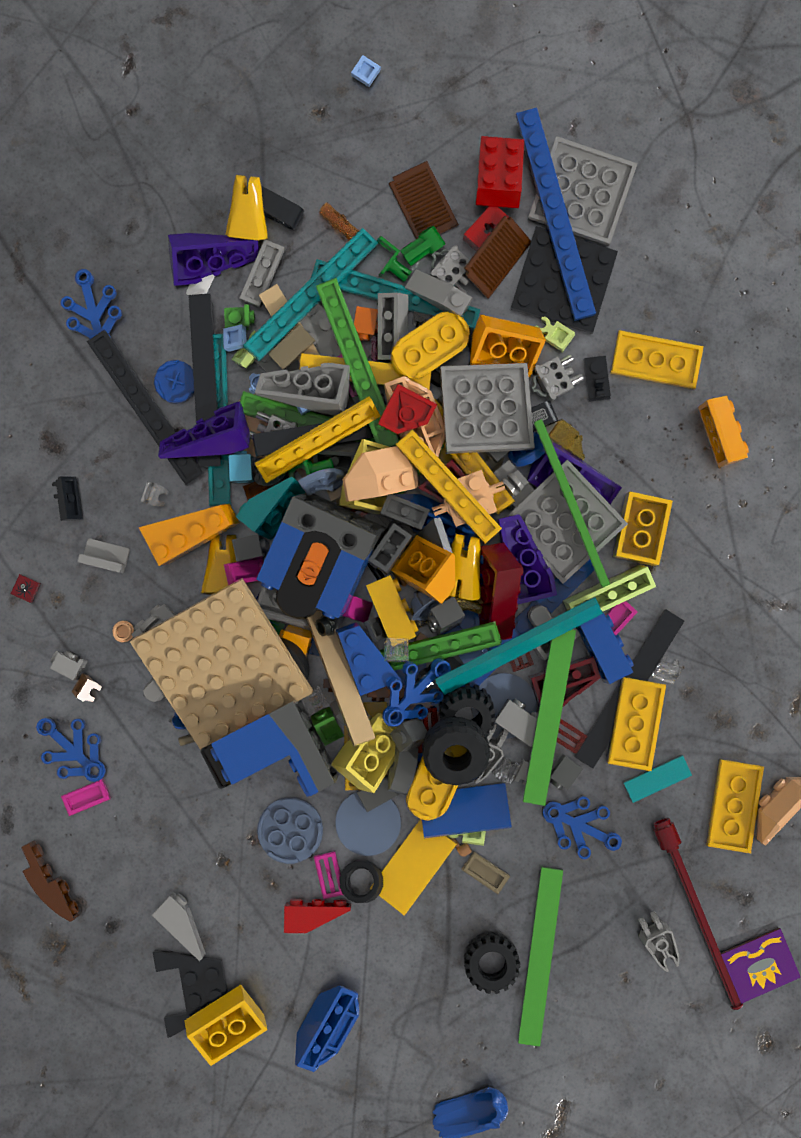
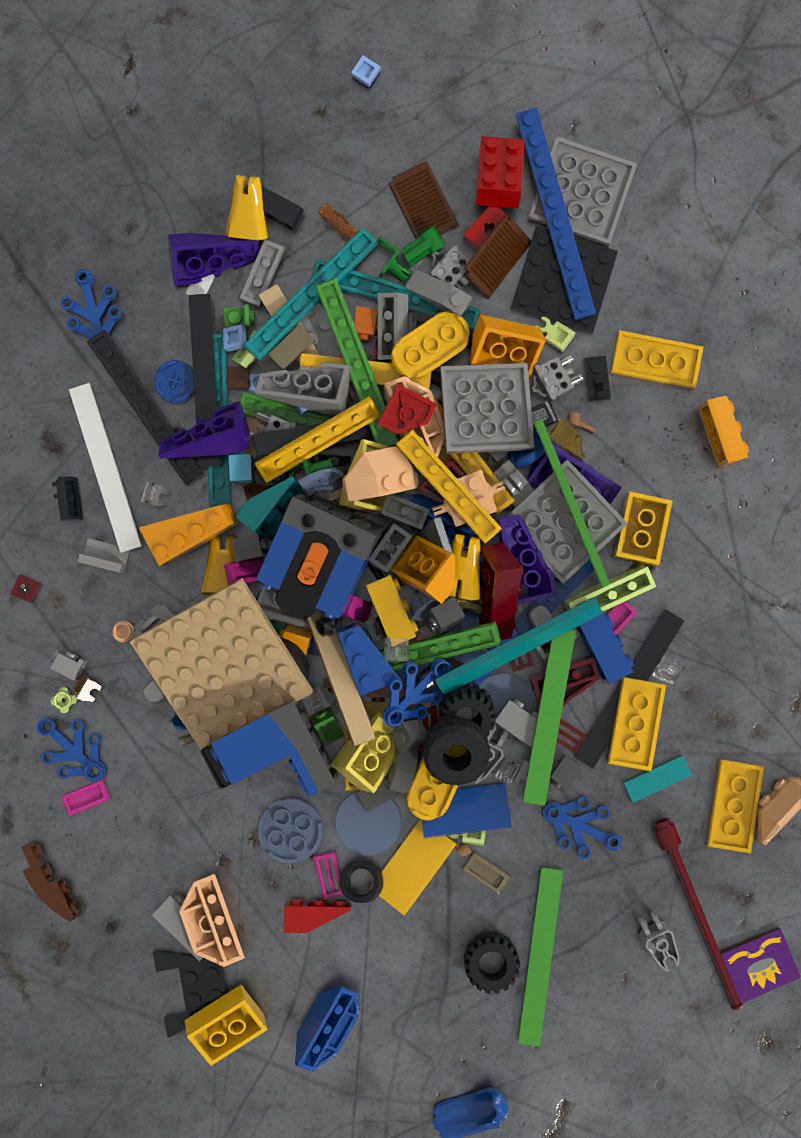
(63, 706): none -> yellowish green plate
(105, 468): none -> white tile
(209, 923): none -> light nougat wedge
(238, 377): none -> reddish brown tile
(574, 420): none -> medium nougat hand

